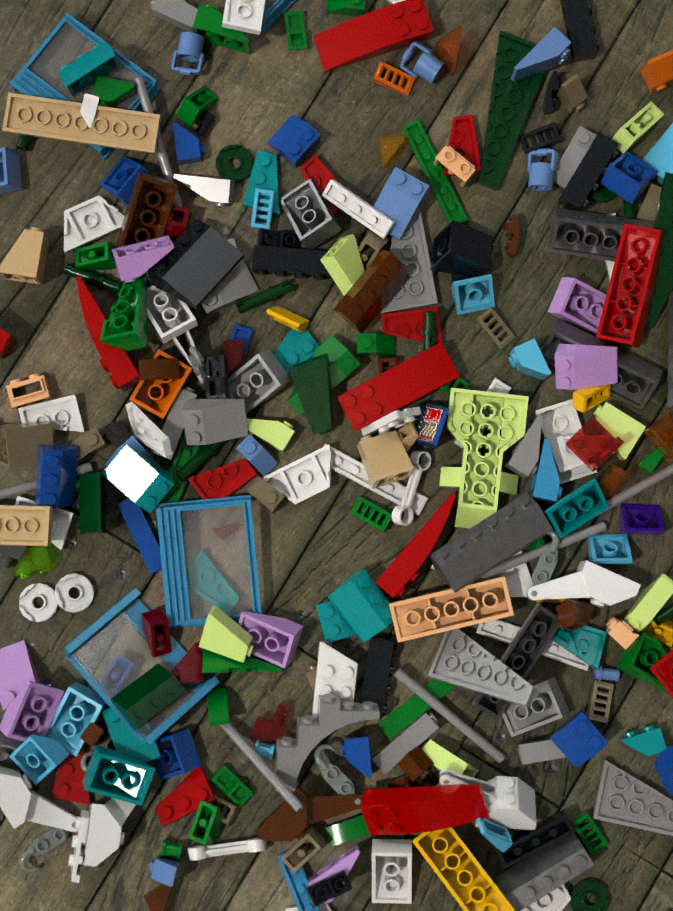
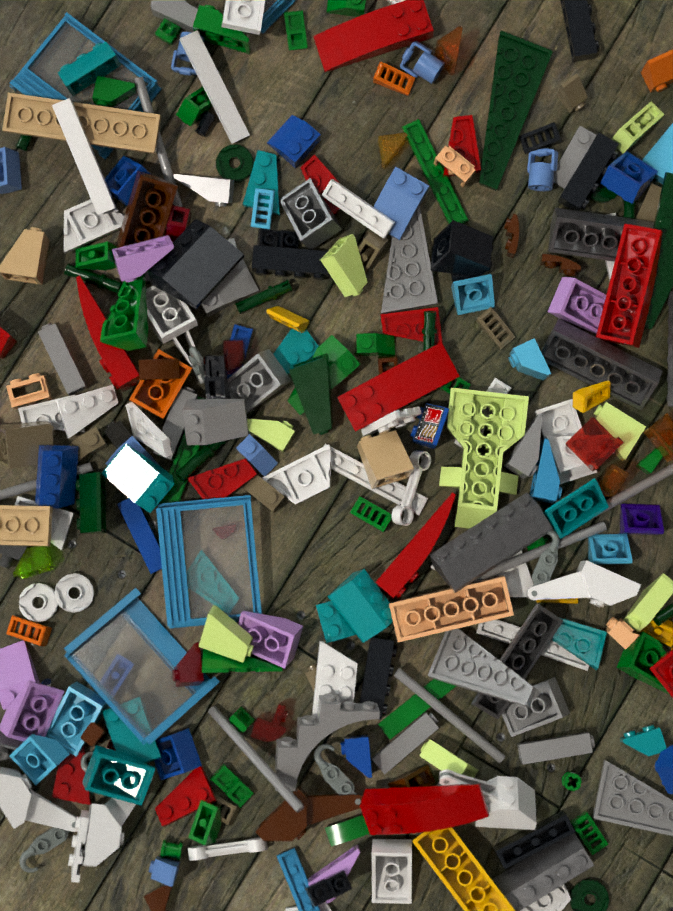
(40, 636): none -> orange slope
(62, 359): none -> light grey brick
(84, 156): none -> white tile
(85, 408): none -> white wing
(89, 108): white sticker -> none
(147, 696): dark green slope -> none
(157, 632): dark red slope -> none
(167, 31): none -> green tile
(187, 146): blue slope -> none
(214, 87): none -> white tile
(218, 706): green slope -> none
(241, 719): none -> green tile
(265, 749): medium azure bush -> none
(303, 849): dark tan slope -> none
(372, 291): reddish brown slope -> none
(408, 435): tan slope -> none
(416, 764): reddish brown brick -> none
(495, 834): medium azure slope -> none
(544, 56): medium blue slope -> none
(552, 89): black slope -> none
(565, 265): none -> reddish brown slope
(574, 614): reddish brown slope -> none
(577, 783): none -> green bush
(578, 739): blue slope -> none
(585, 366): lavender slope -> none
(606, 674): medium blue pin -> none
(607, 702): dark tan slope -> none

